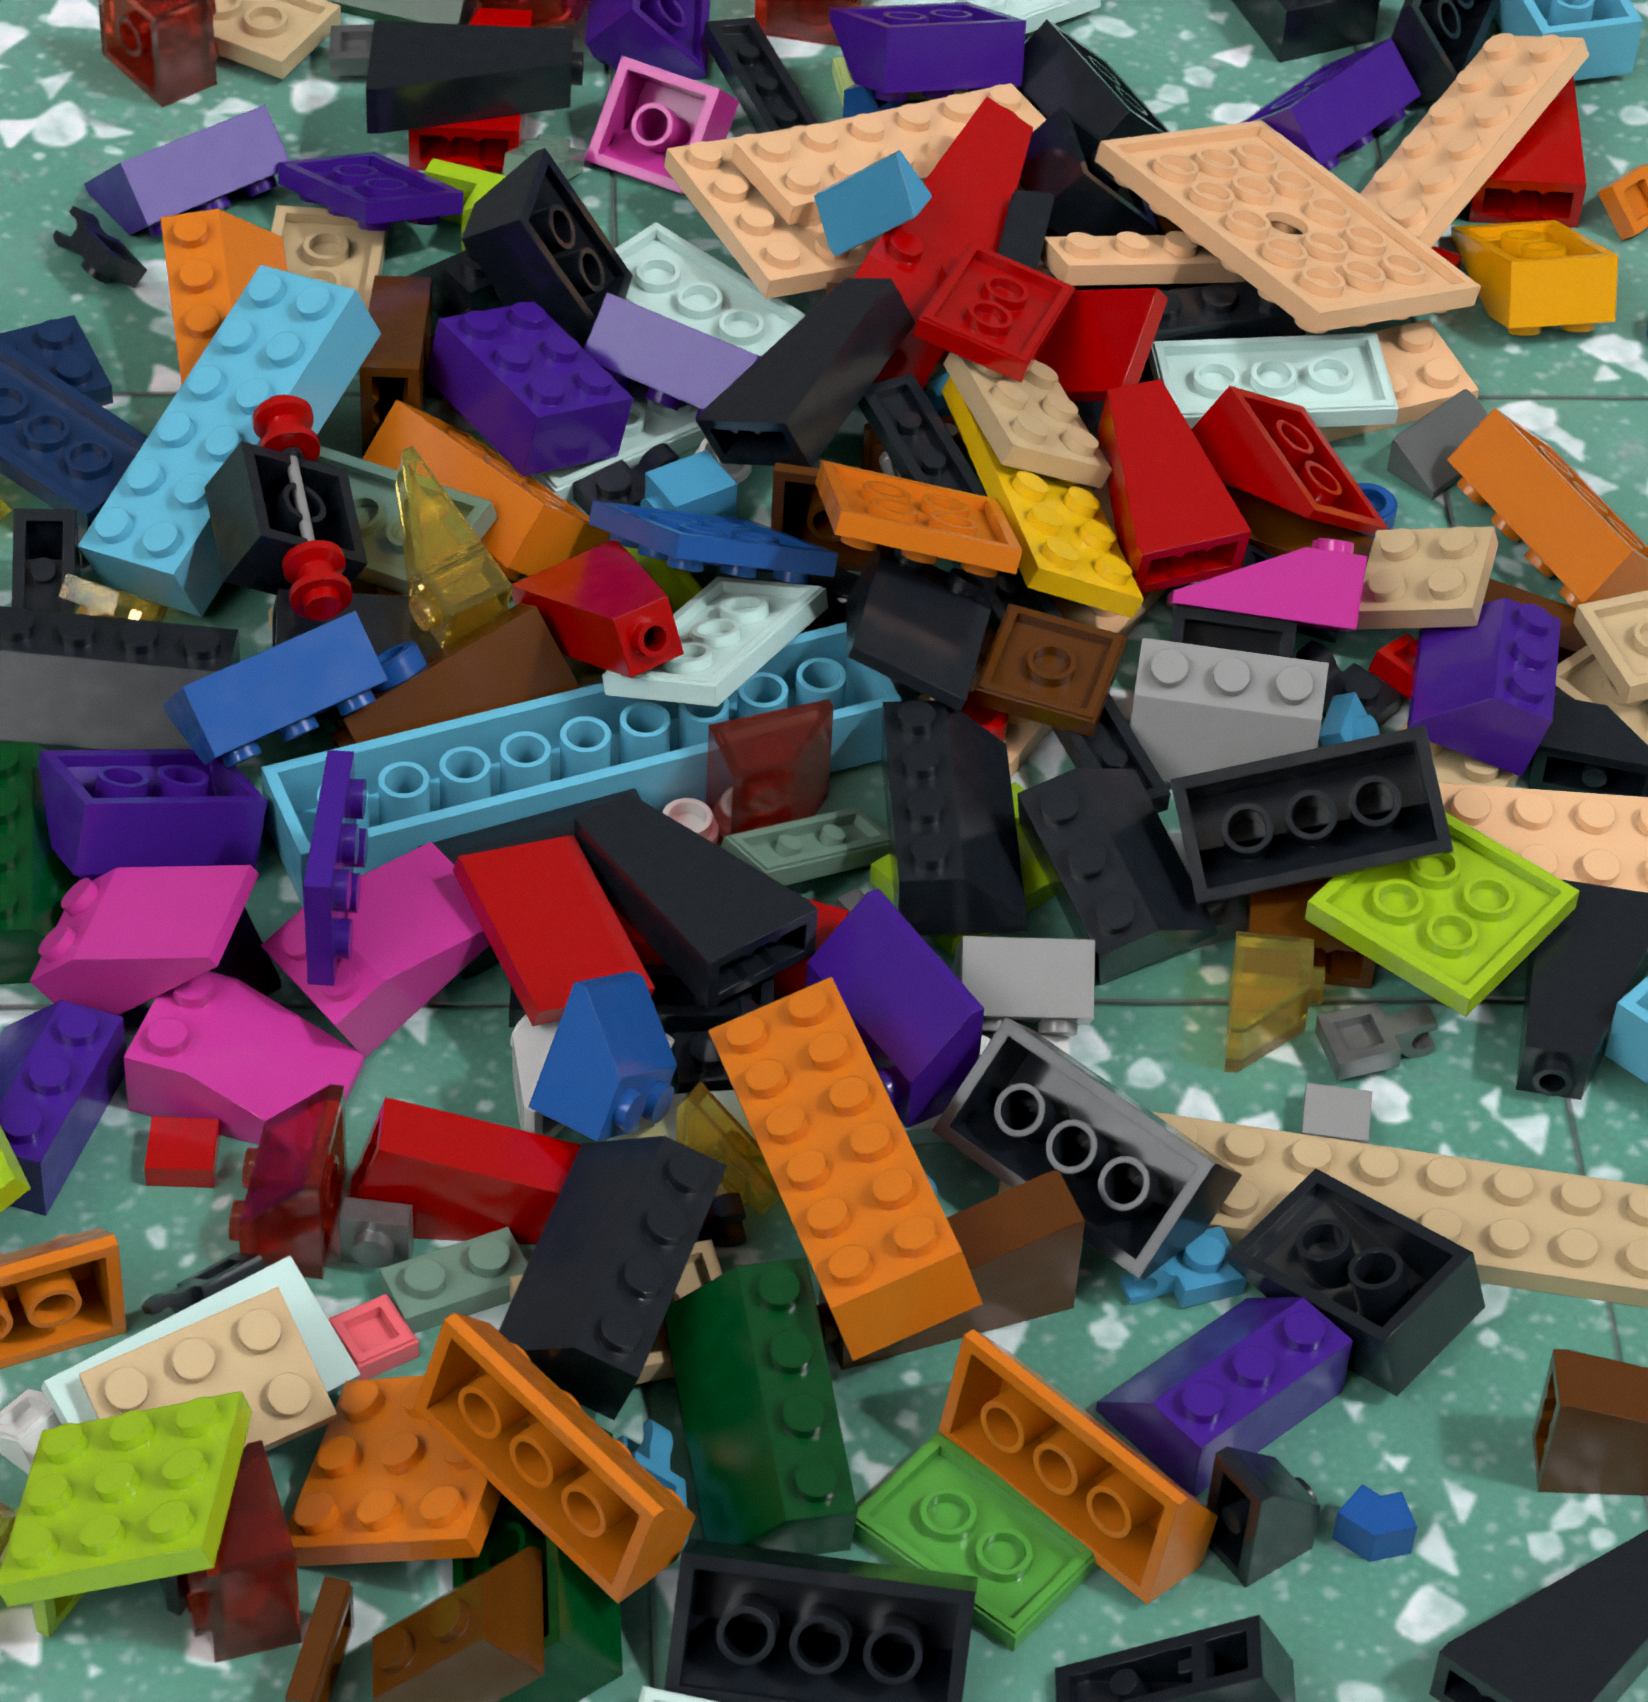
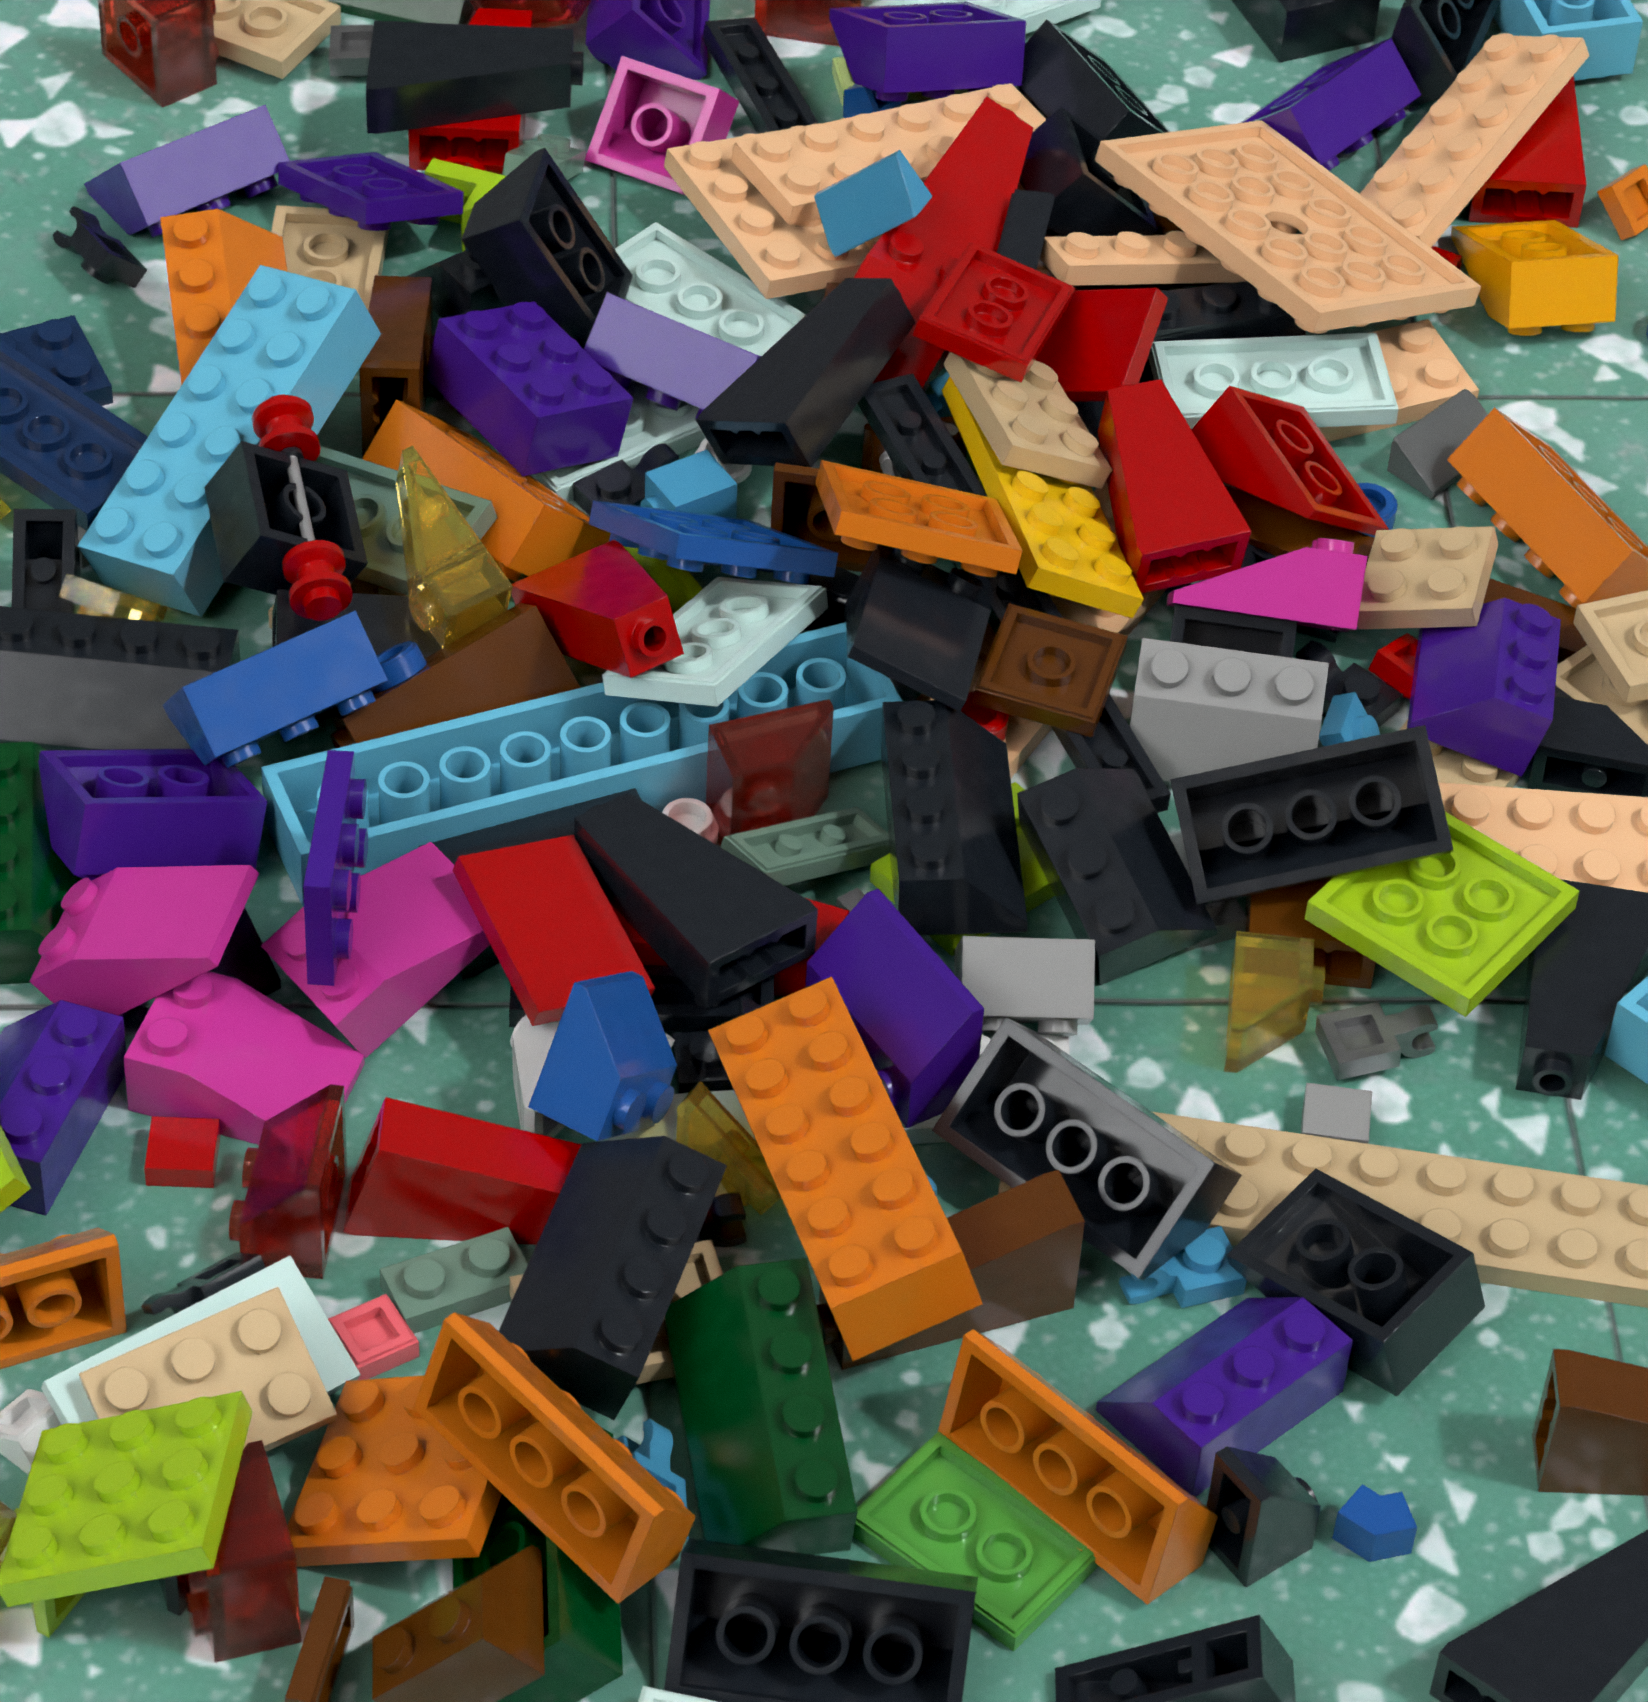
(375, 1232): flat silver plate -> none

